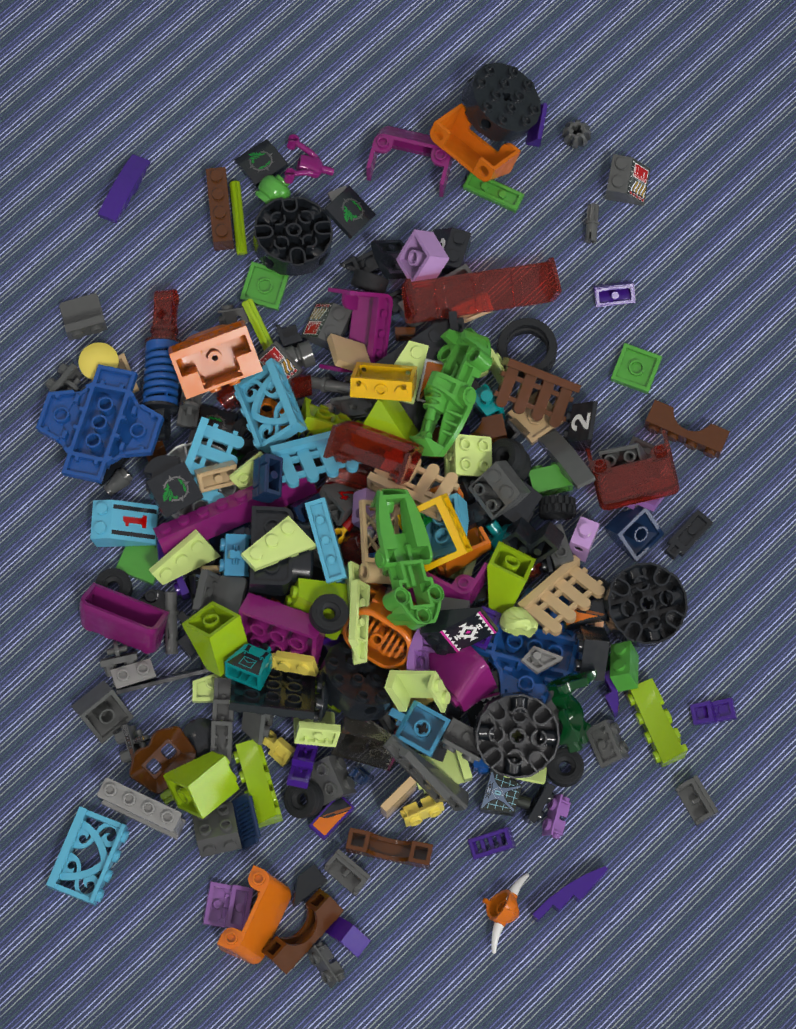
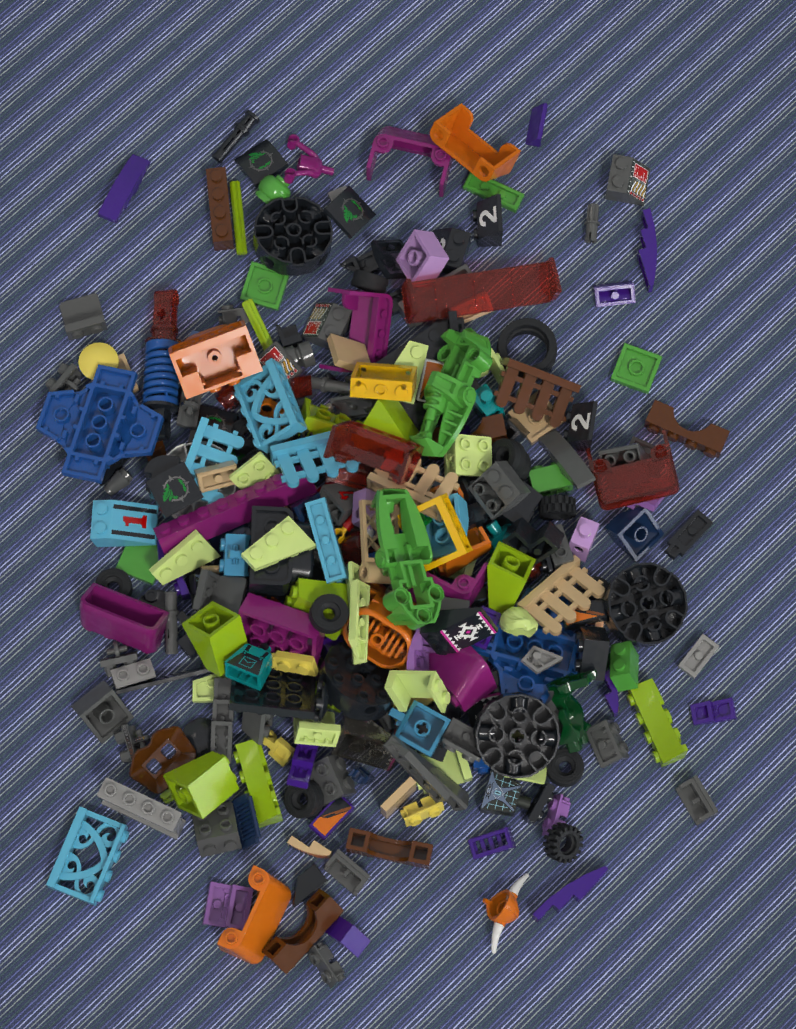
(243, 129): none -> black pin
(267, 478): dark blue brick -> none
(315, 849): none -> tan slope
(404, 333): reddish brown tile -> none
(489, 222): none -> black slope
(501, 102): black brick -> none
(571, 846): none -> black tyre
(576, 134): dark grey piece -> none
(648, 255): none -> dark purple slope
(698, 656): none -> light grey plate

